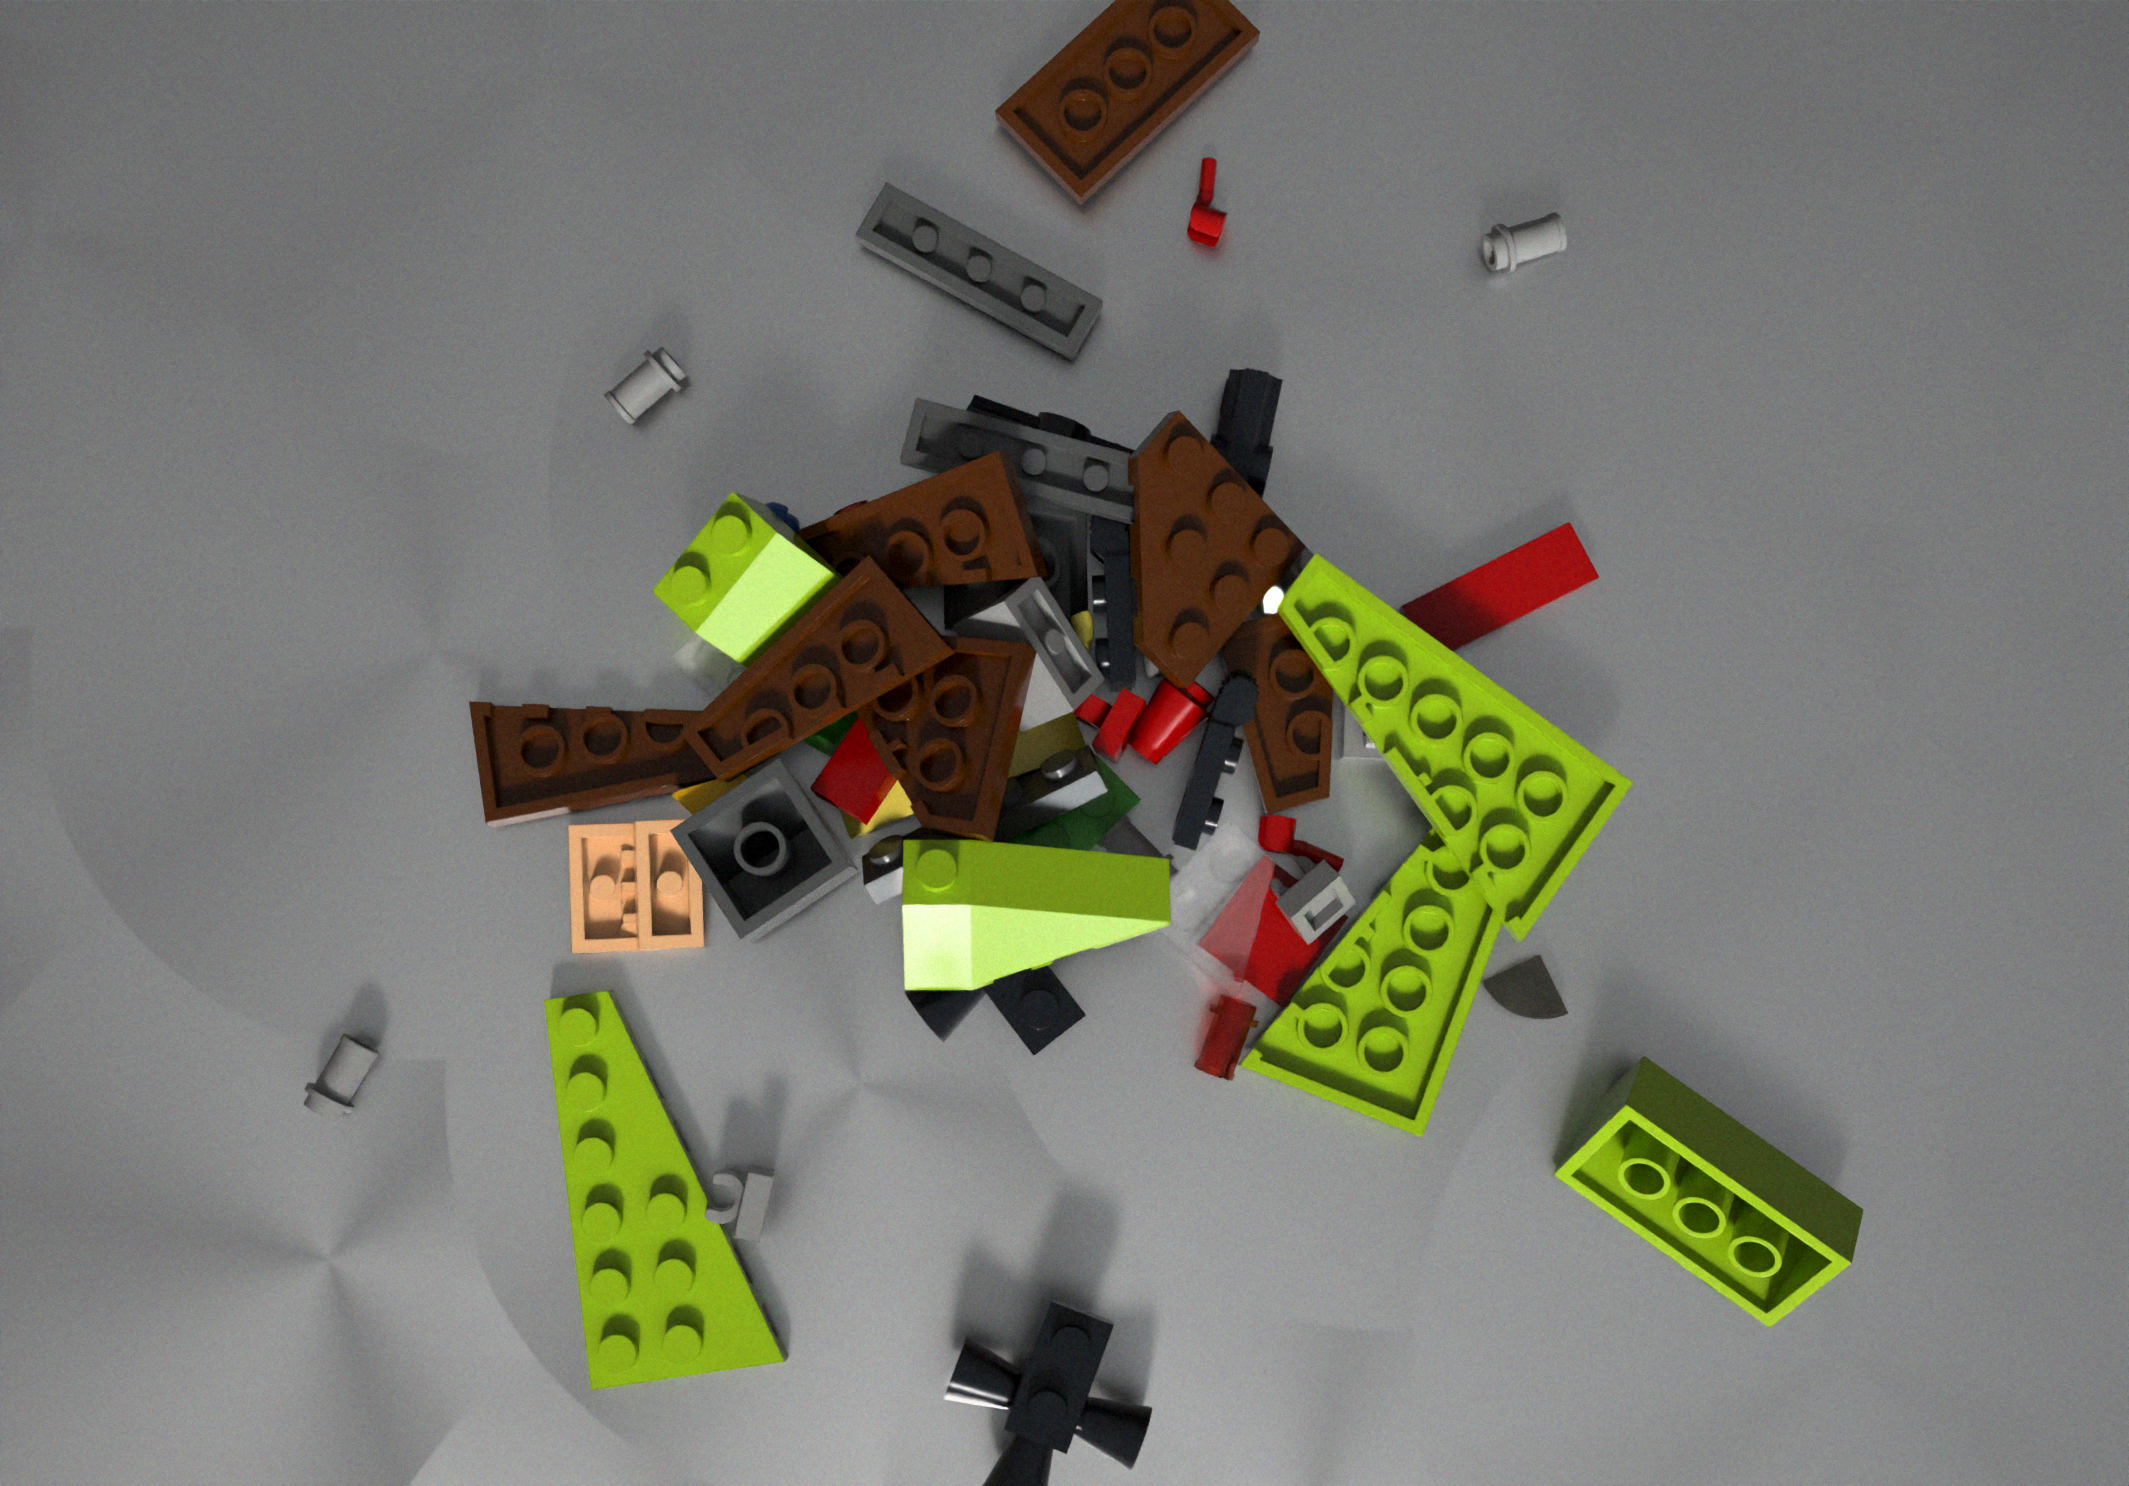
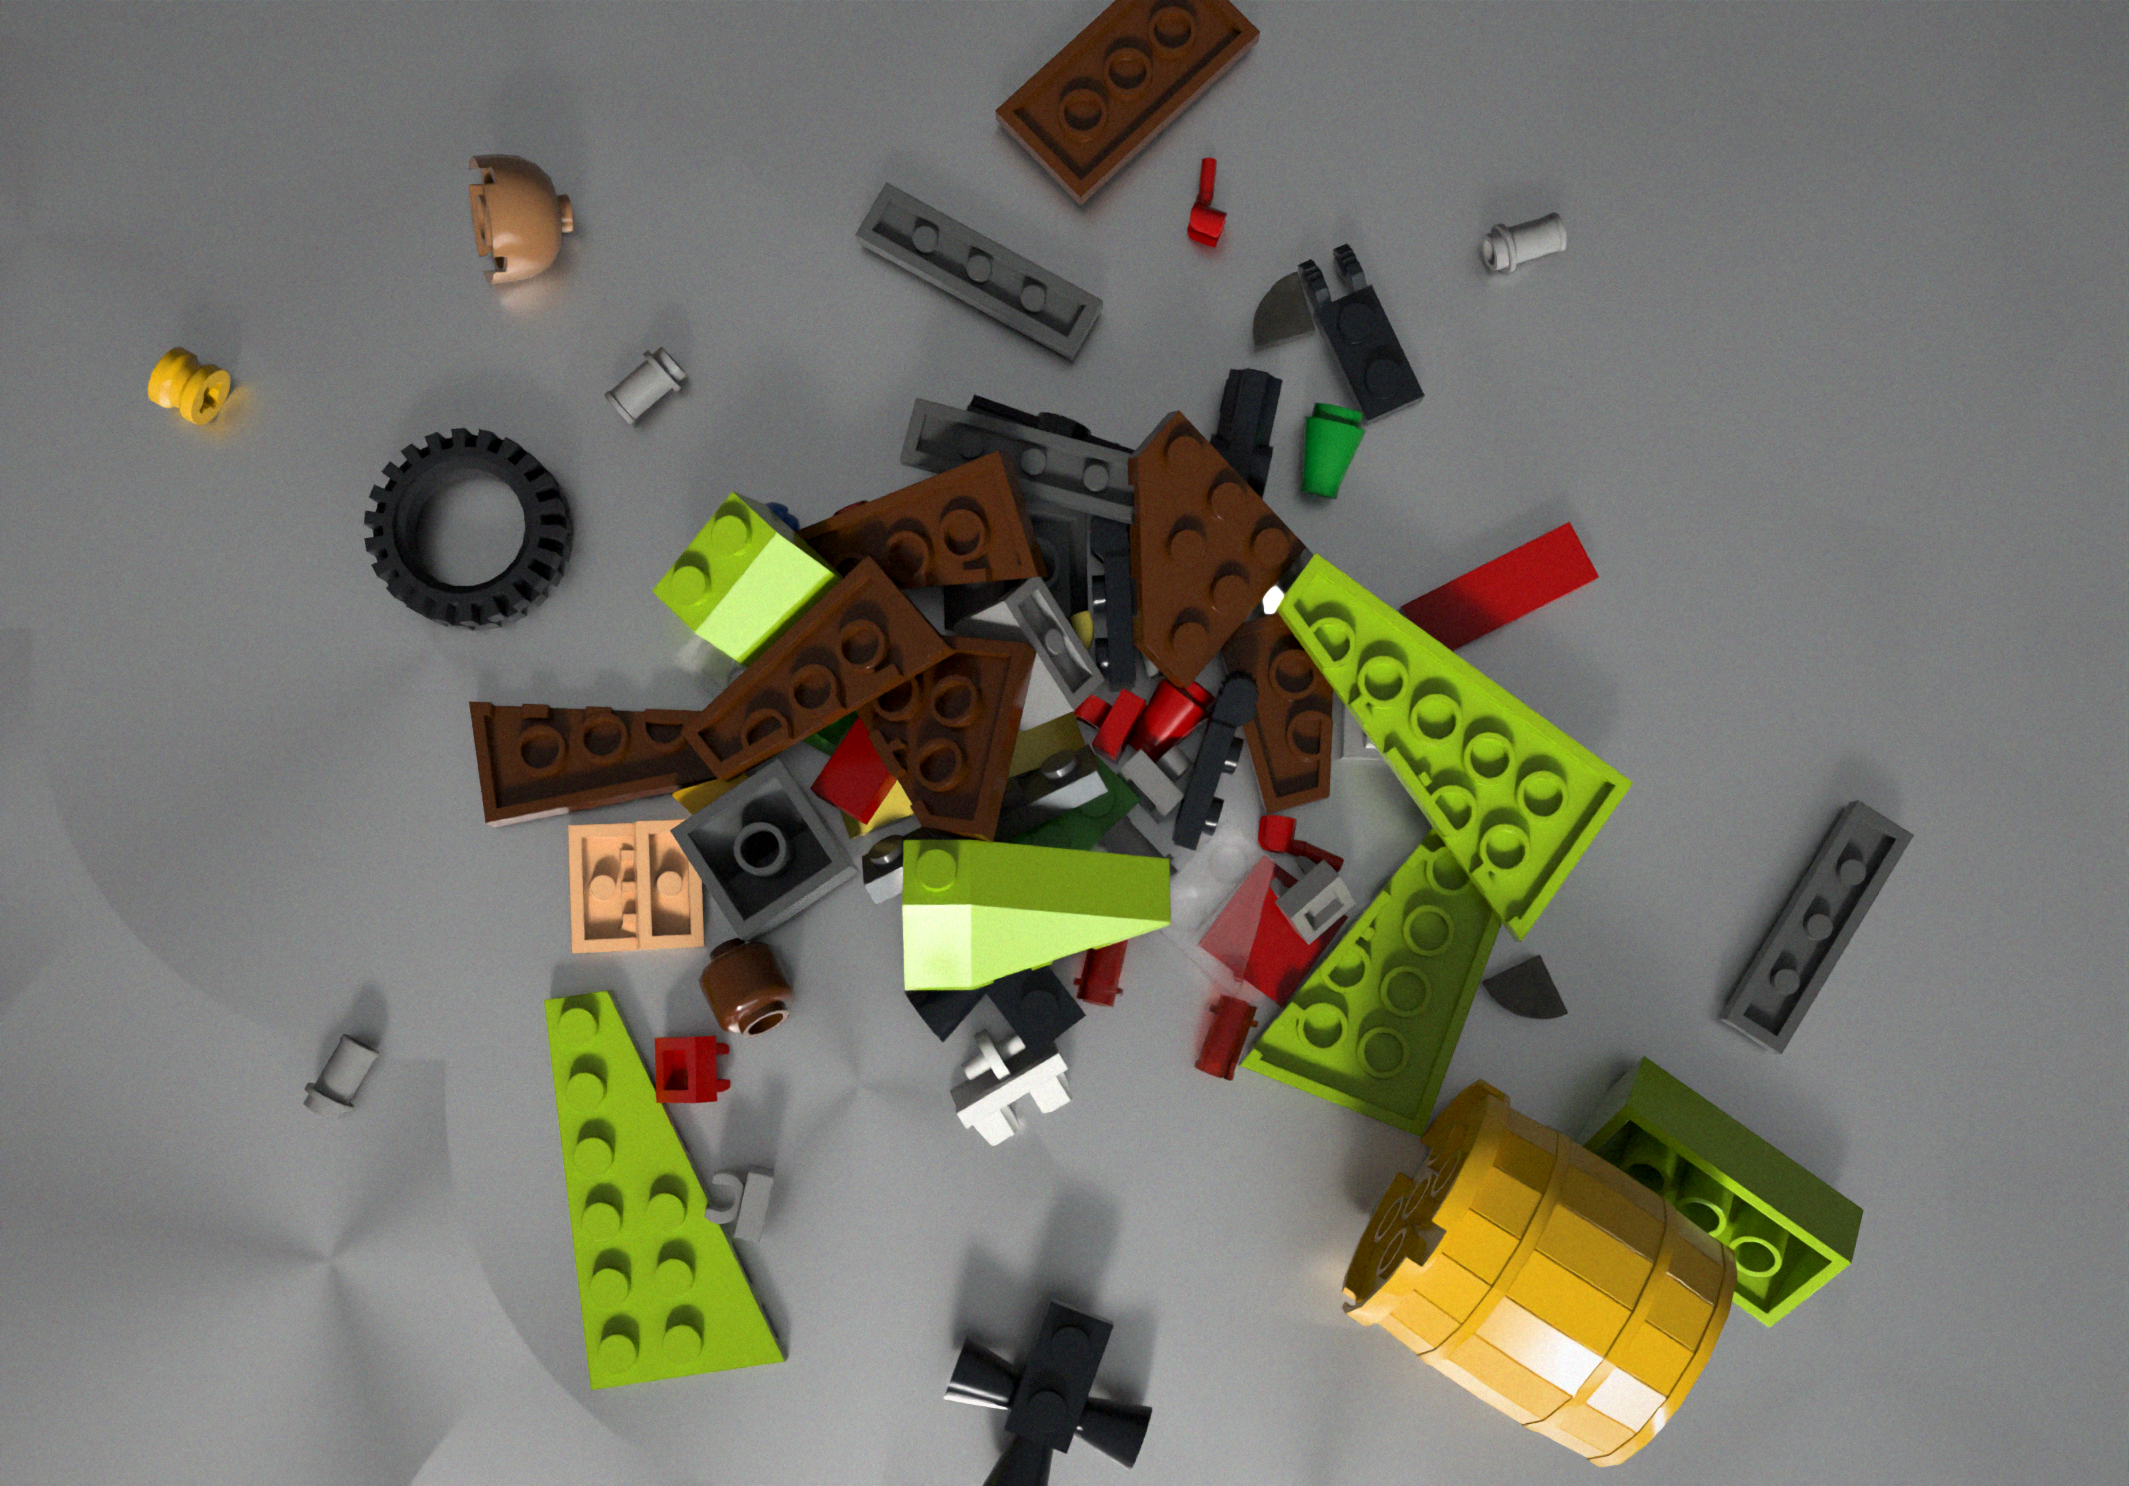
(191, 387): none -> yellow wheel
(413, 485): none -> black tyre
(517, 217): none -> medium nougat cylinder
(688, 1069): none -> red tile
(747, 987): none -> reddish brown head
(1002, 1076): none -> white hips
(1101, 975): none -> clear red pin
(1156, 781): none -> light grey tile
(1282, 315): none -> clear smoke tile
(1329, 448): none -> green cone
(1361, 340): none -> black hinge
(1543, 1279): none -> yellow piece
(1816, 927): none -> dark grey plate

